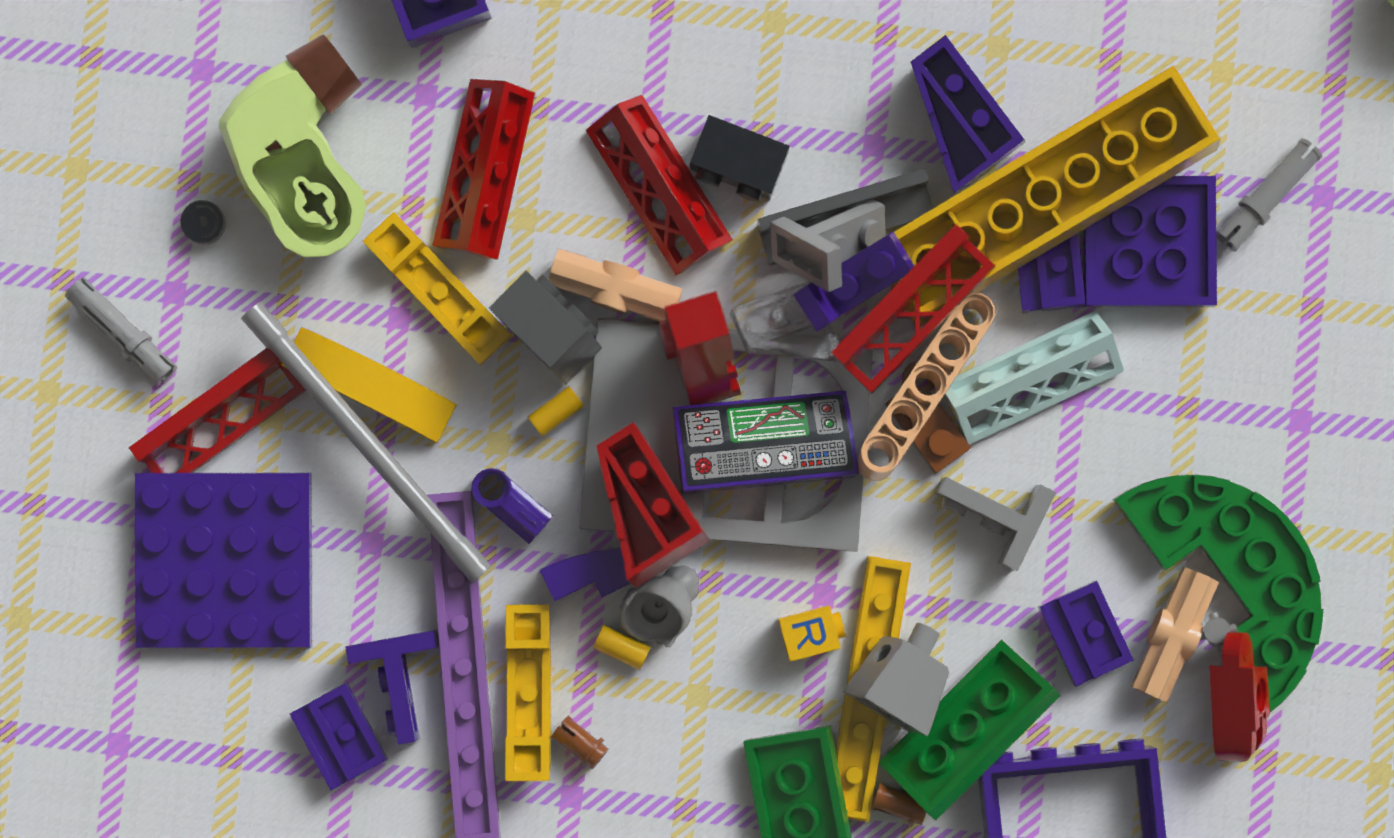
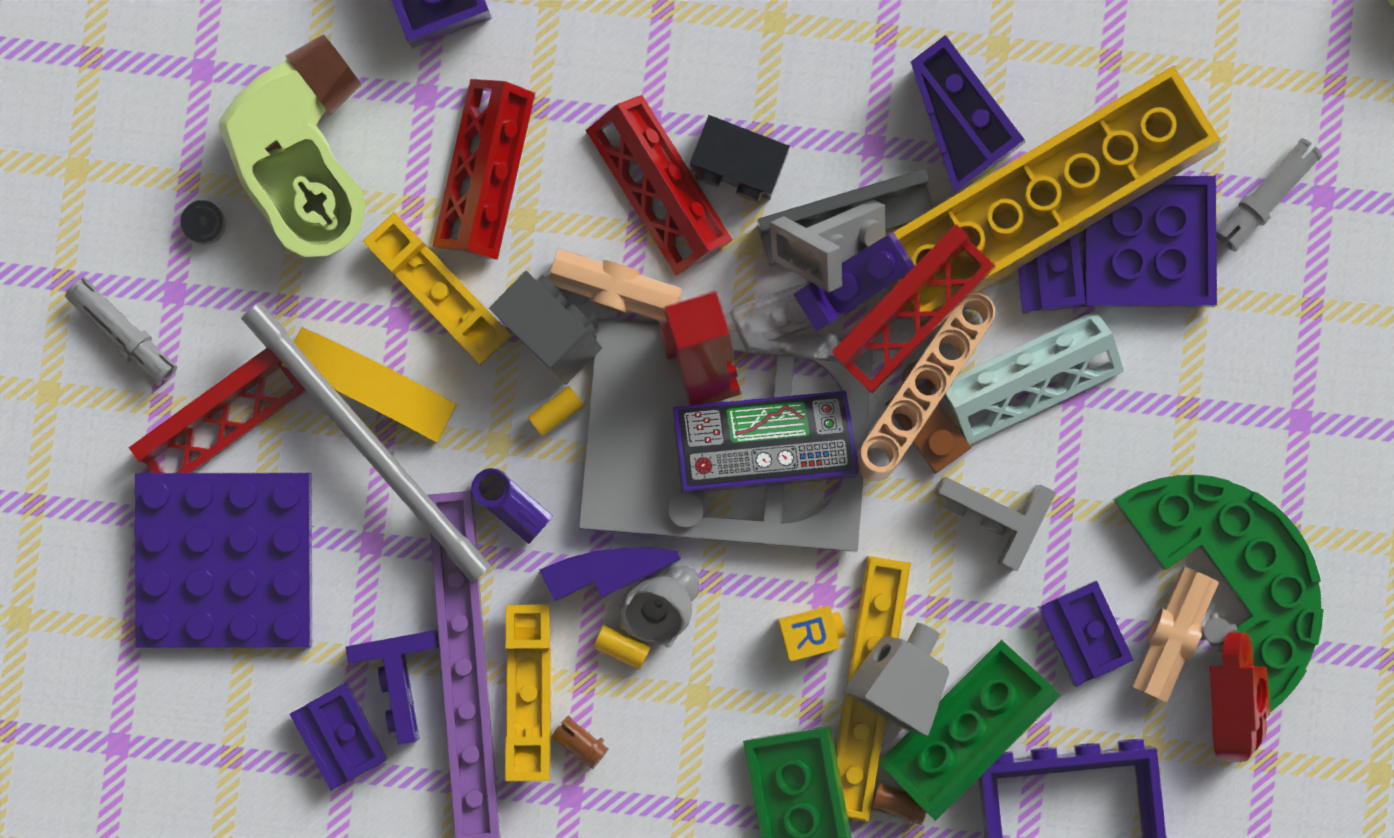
(647, 507): red wedge -> none

